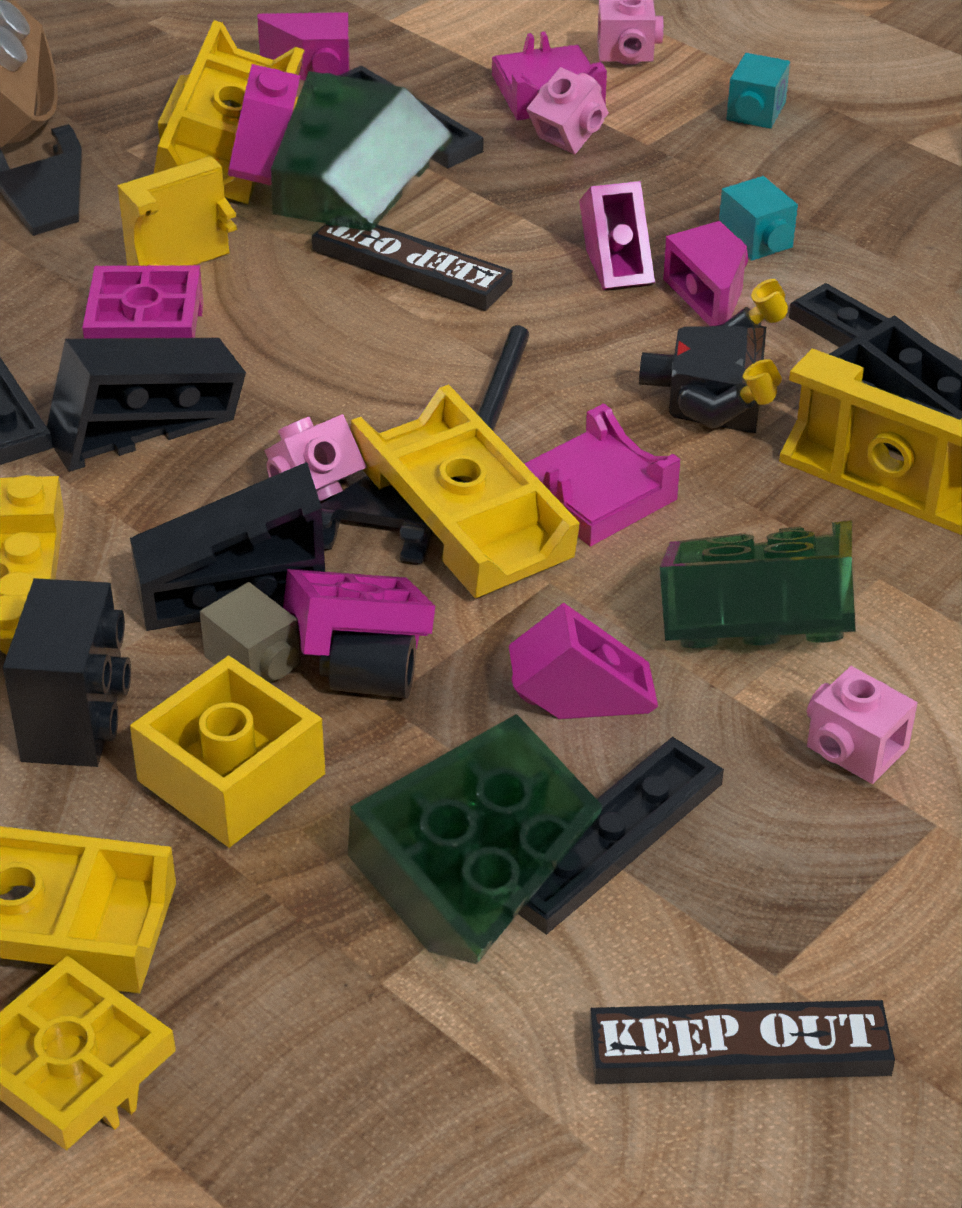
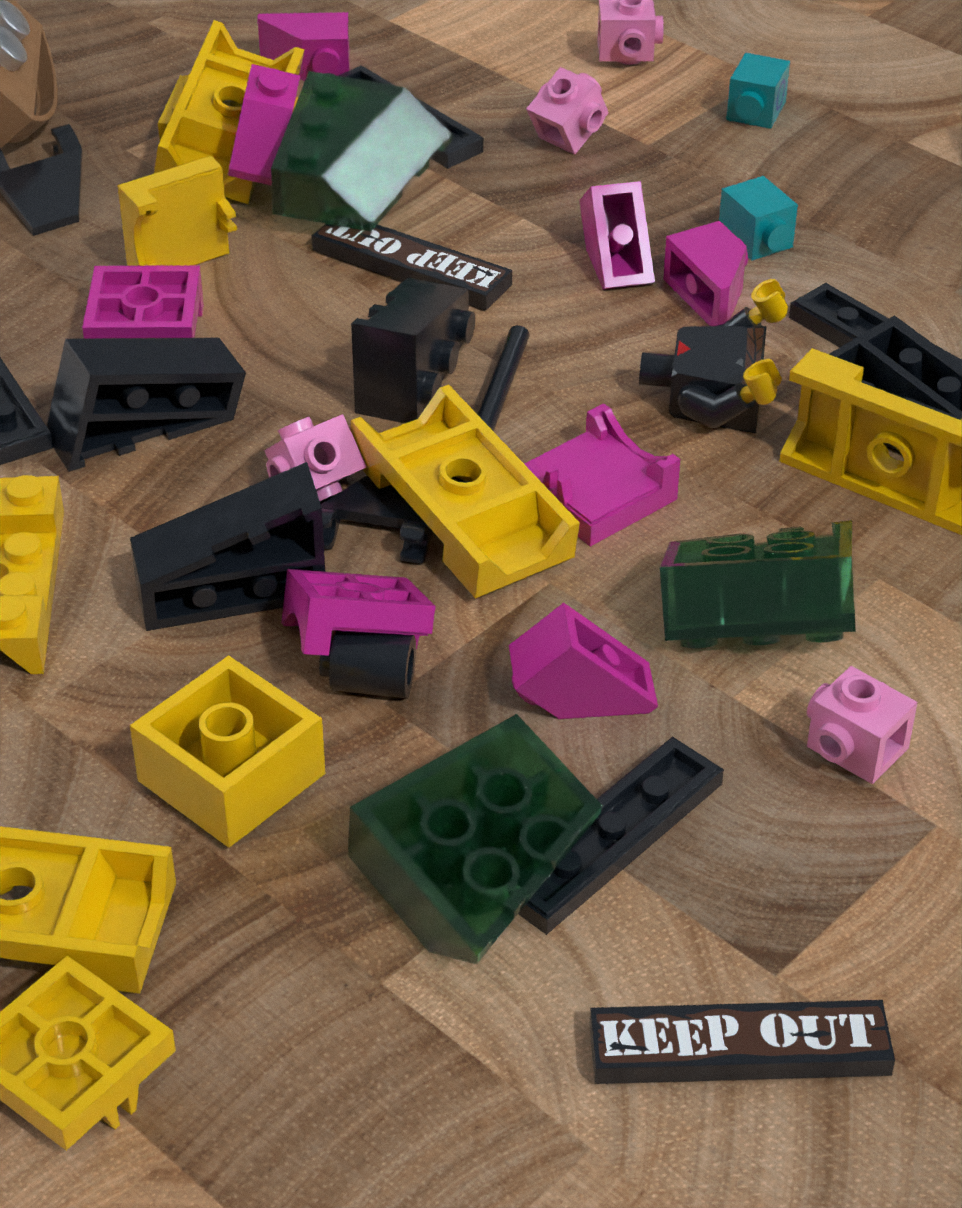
(66, 672): black brick -> none
(252, 632): dark tan brick -> none
(408, 348): none -> black wedge
(525, 72): dark pink piece -> none

